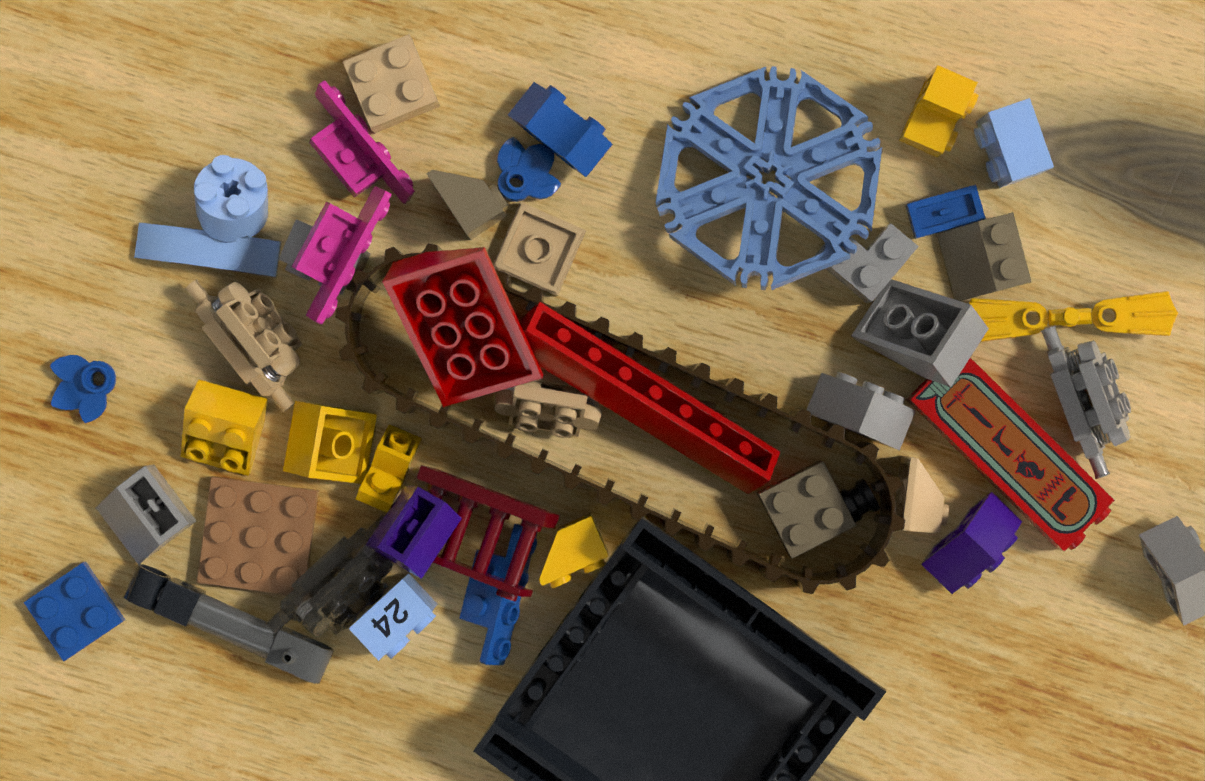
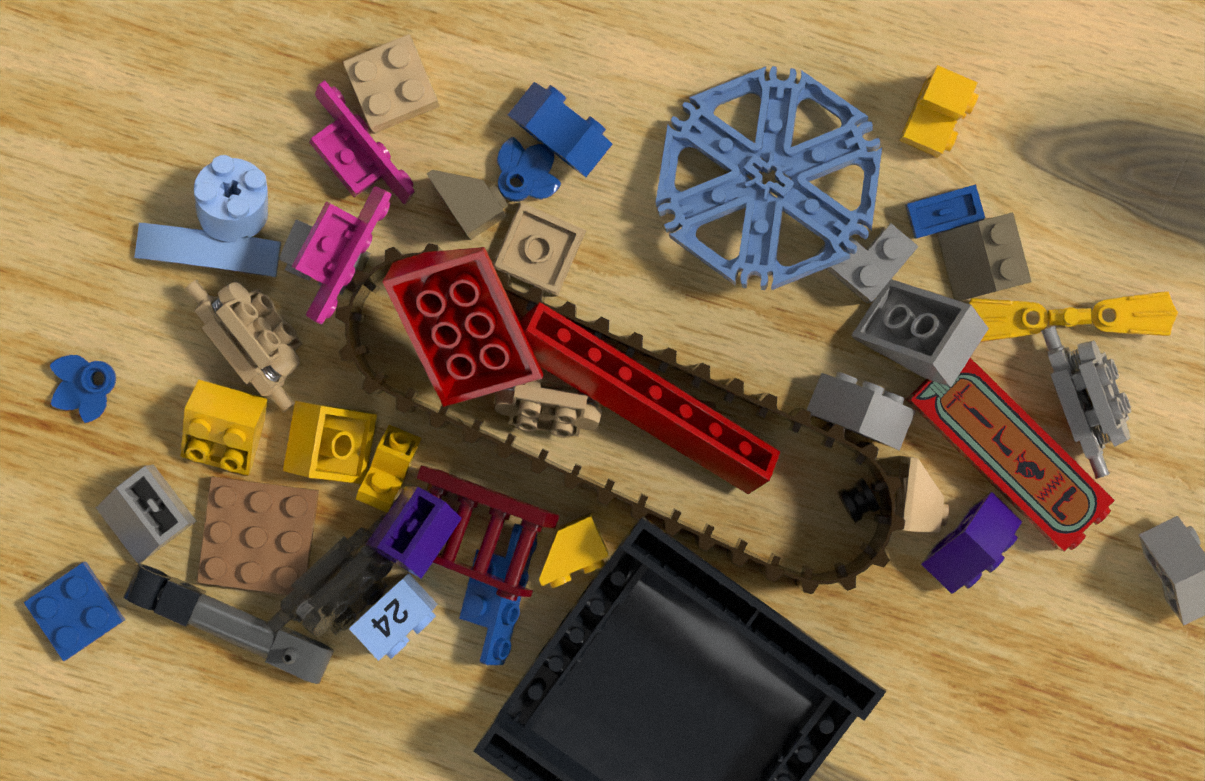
(806, 509): dark tan brick -> none
(1013, 143): light blue brick -> none

